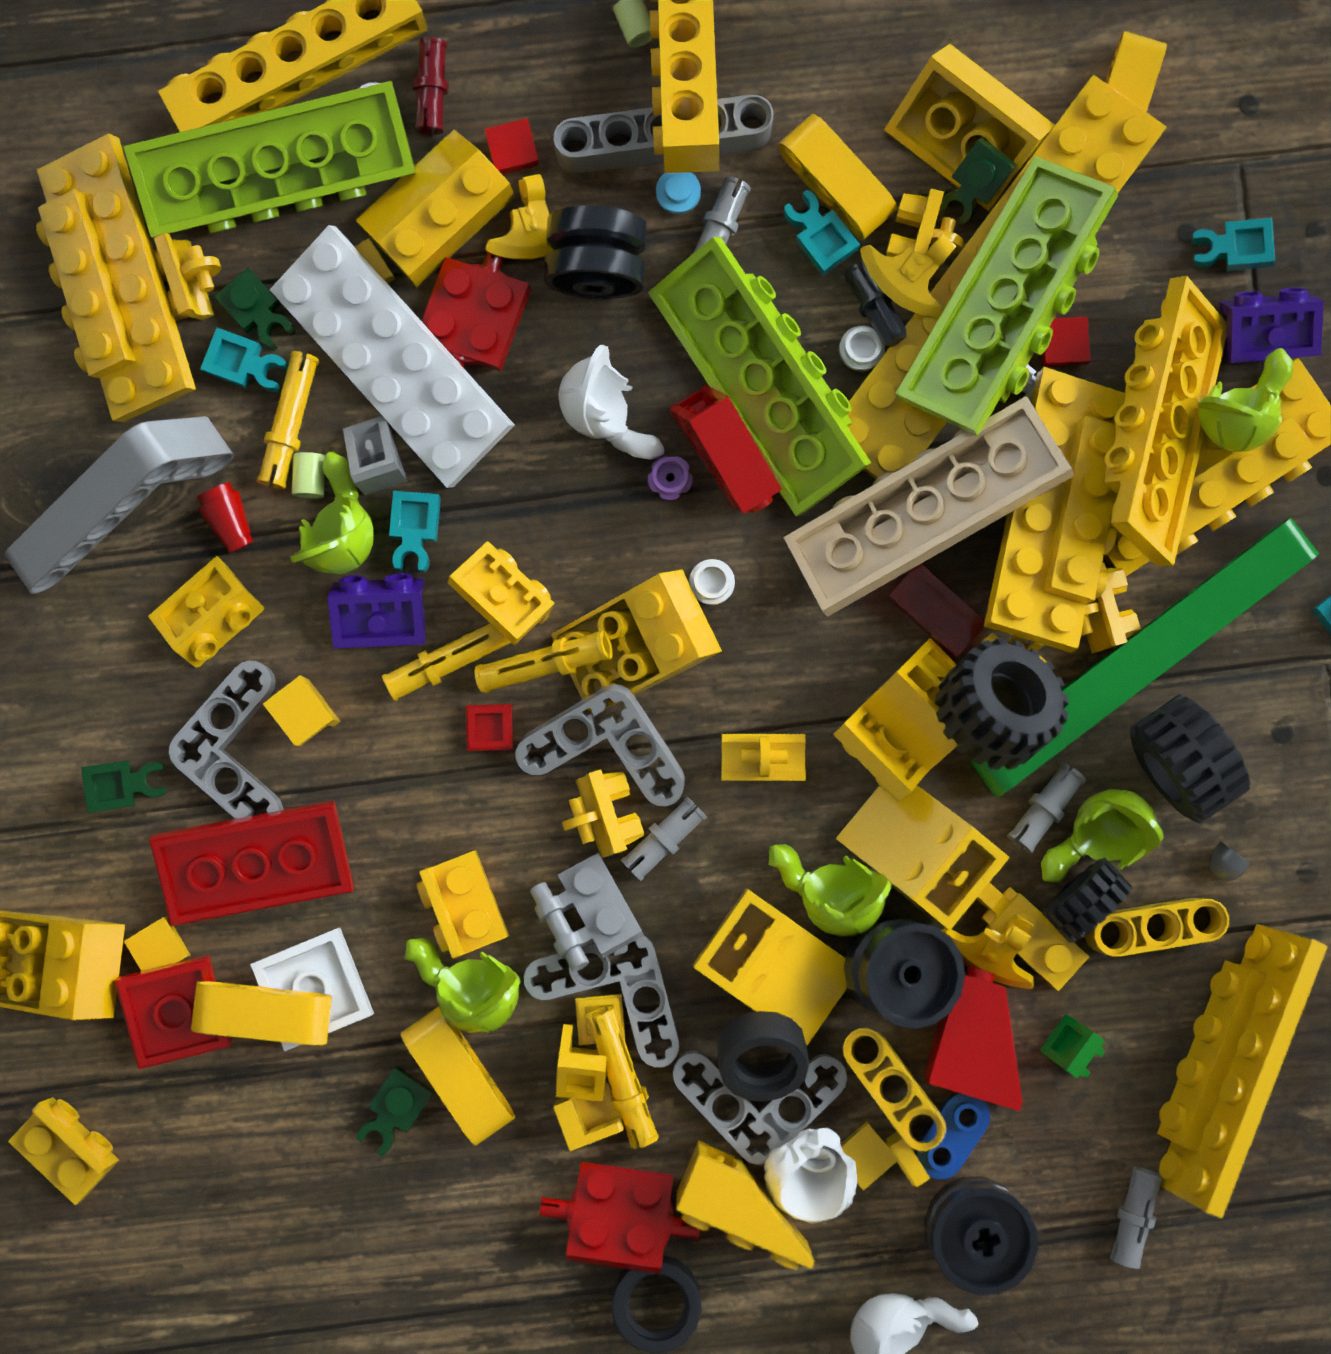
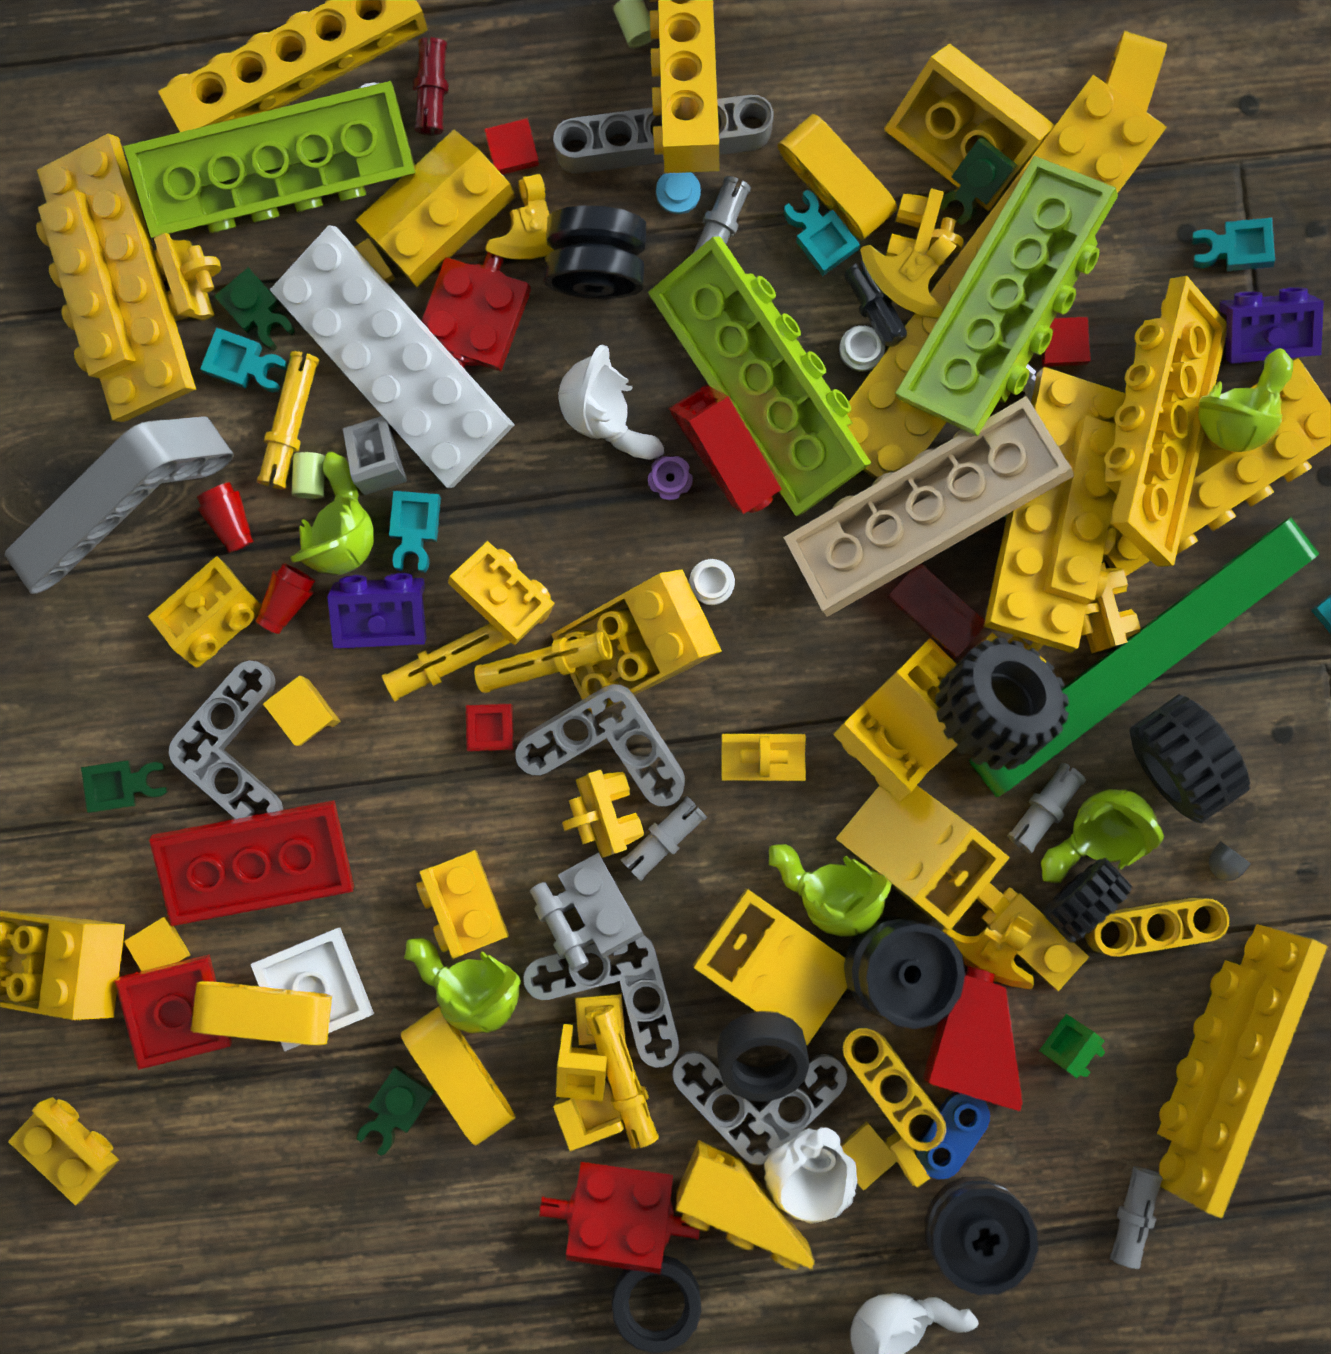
(284, 597): none -> red cone

